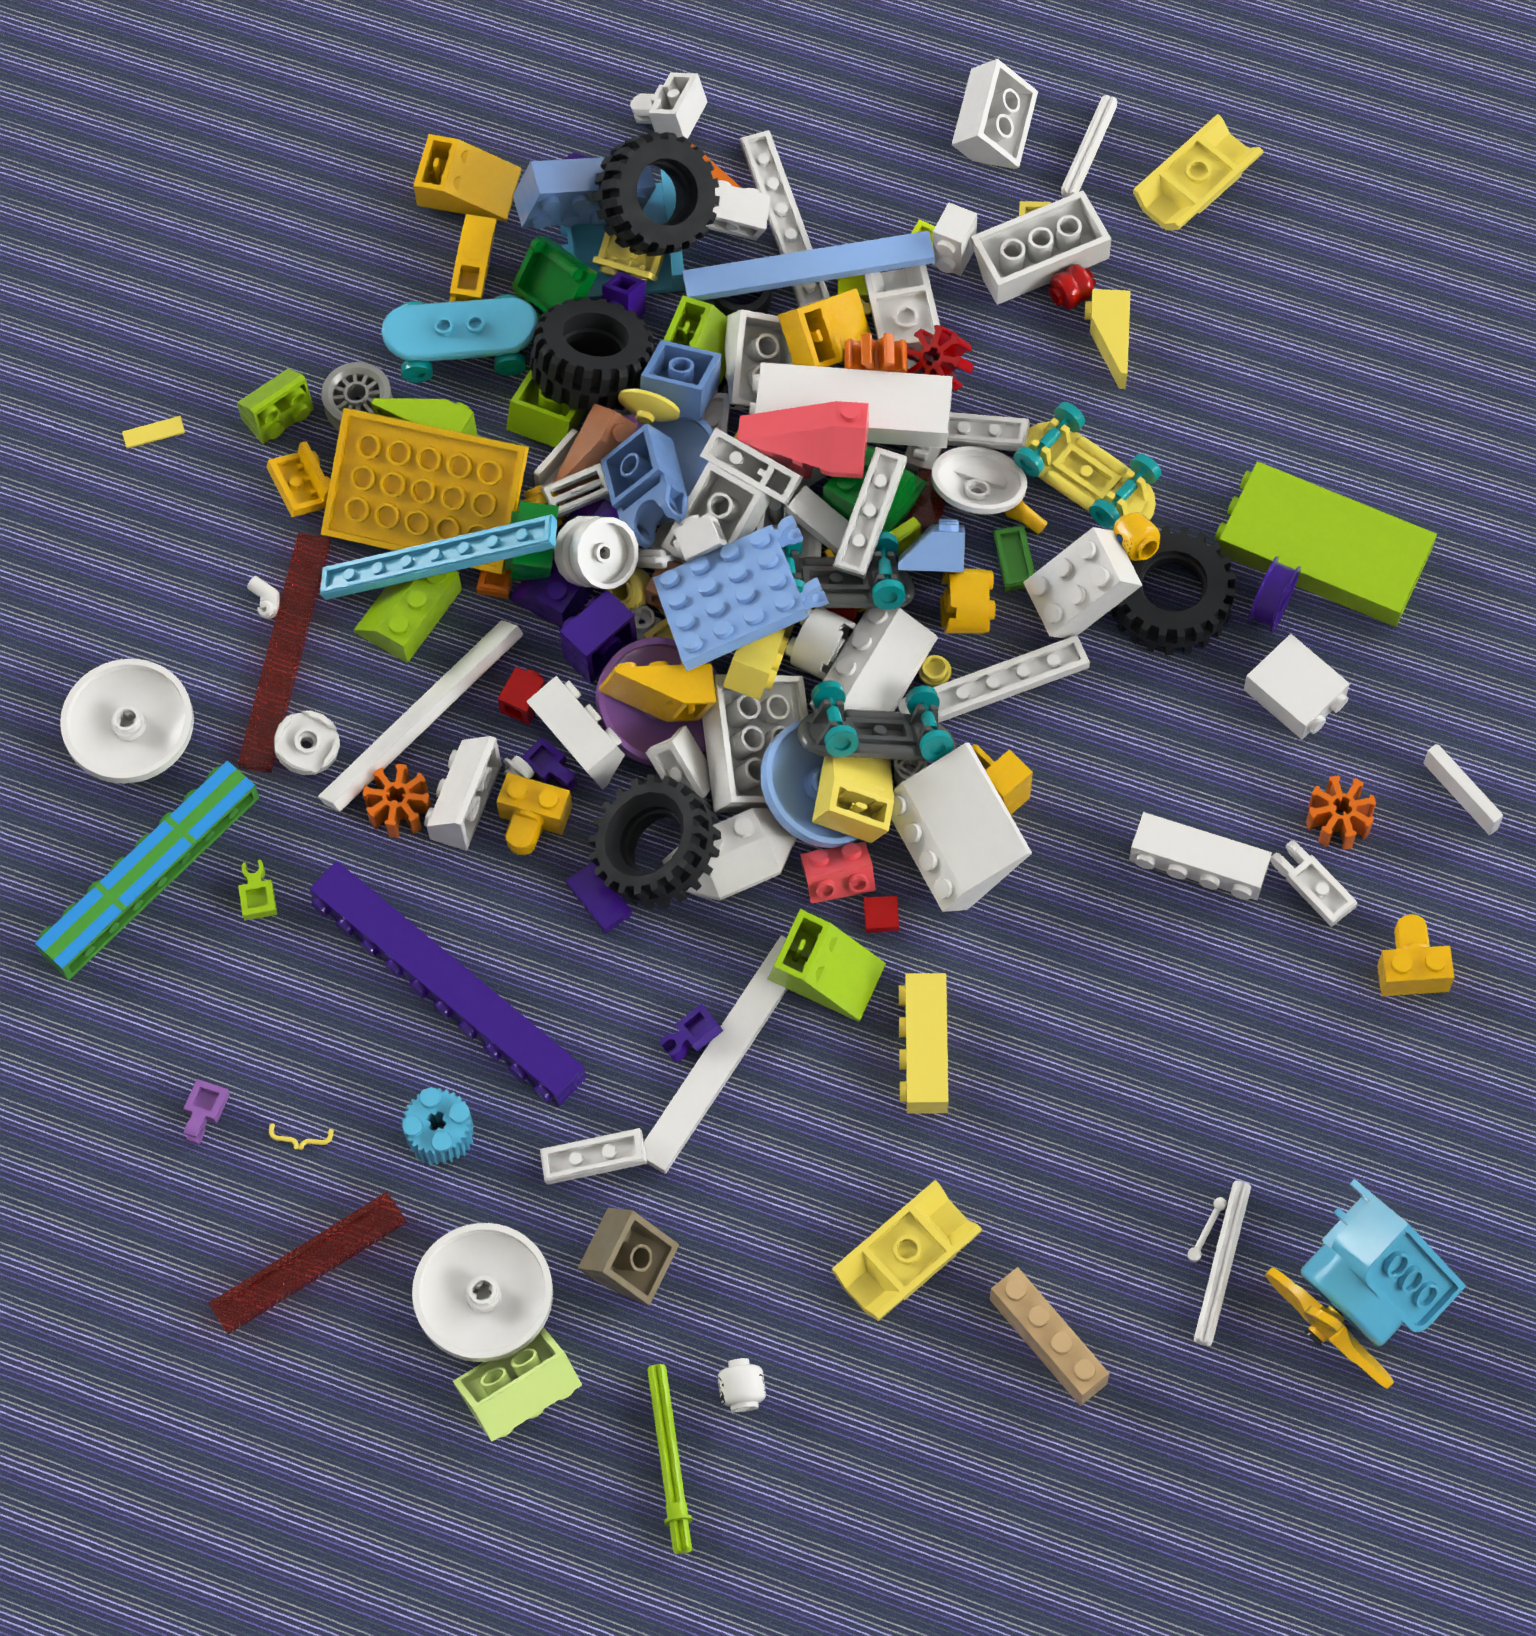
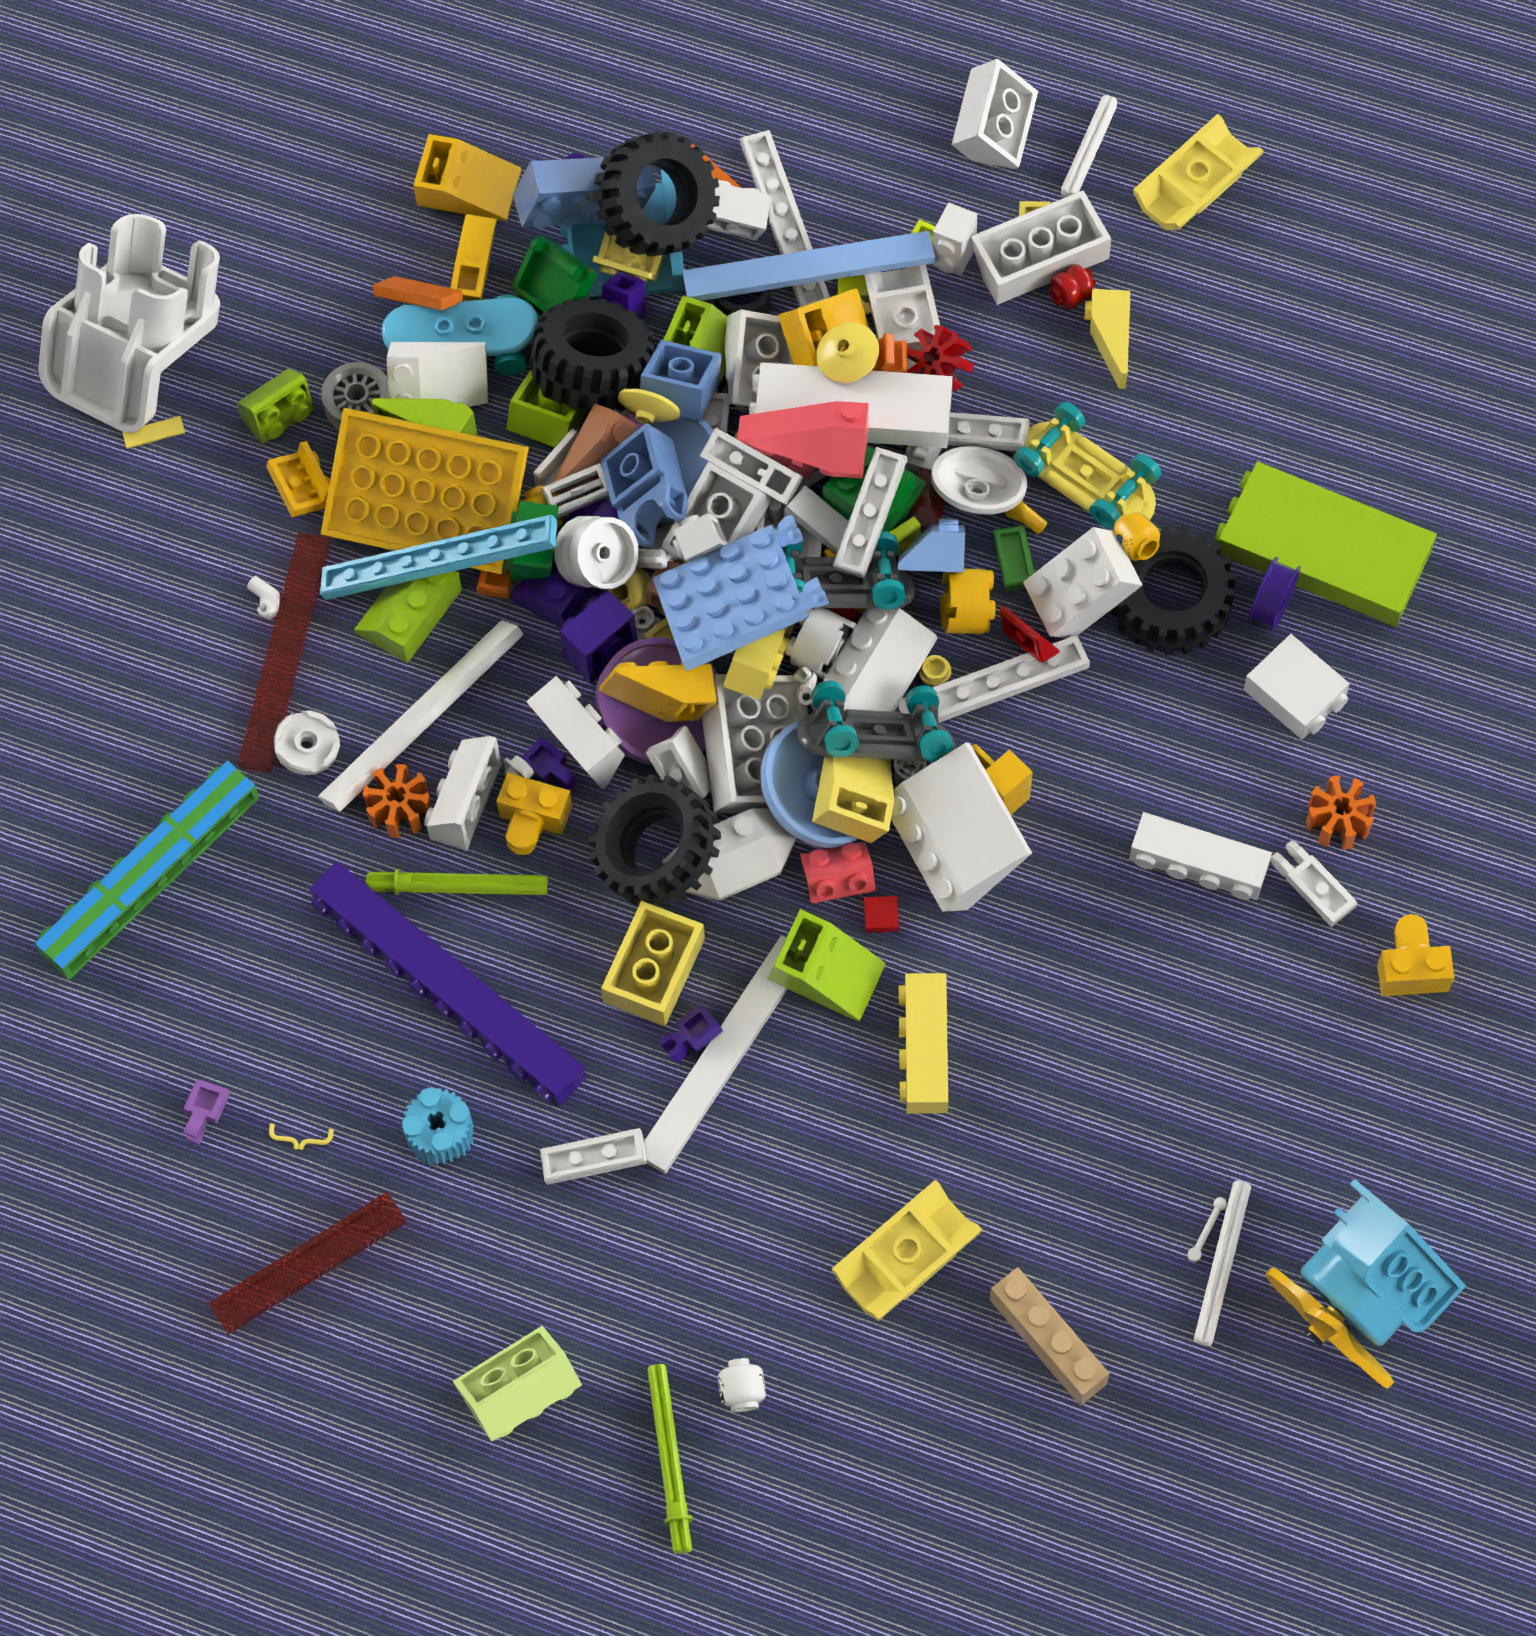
(126, 324): none -> white piece
(127, 721): white dish -> none
(257, 896): lime plate -> none
(417, 293): none -> orange tile
(438, 371): none -> white slope
(456, 883): none -> lime axle
(482, 1292): white dish -> none
(517, 691): red brick -> none
(599, 900): dark purple tile -> none
(628, 1255): dark tan slope -> none
(653, 963): none -> light yellow brick
(673, 106): white brick -> none
(807, 682): none -> white arm
(856, 360): none -> light yellow dish
(1026, 636): none -> red slope
(1463, 789): white tile -> none

